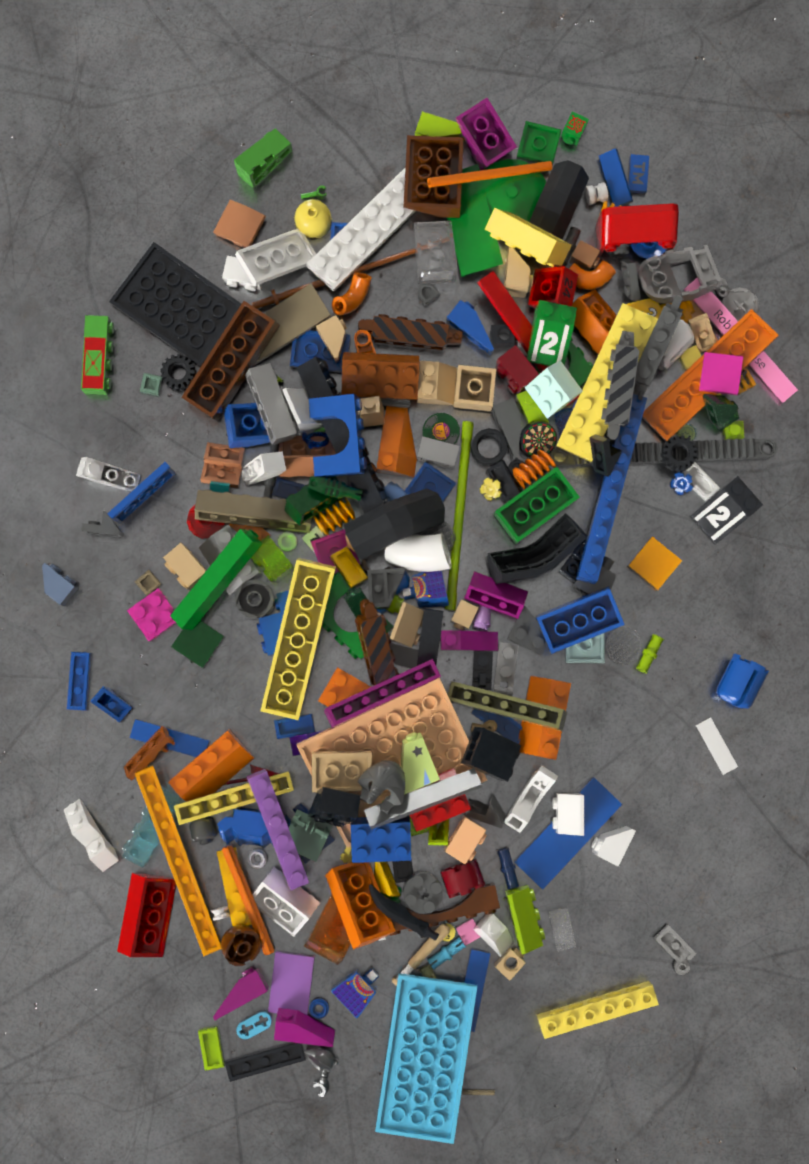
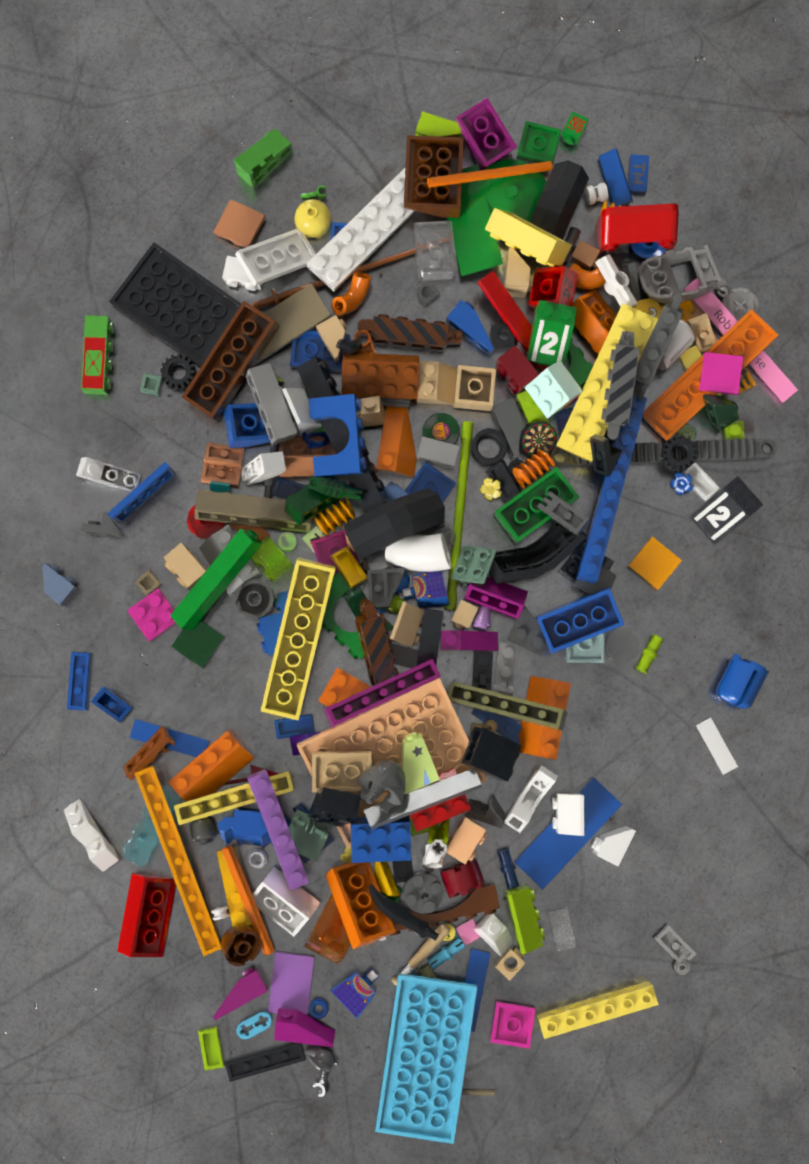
(349, 347): none -> black arm
(434, 855): none -> white piece
(473, 565): none -> sand green hinge
(512, 1024): none -> dark pink plate
(564, 514): none -> dark grey hinge
(616, 281): none -> white piece

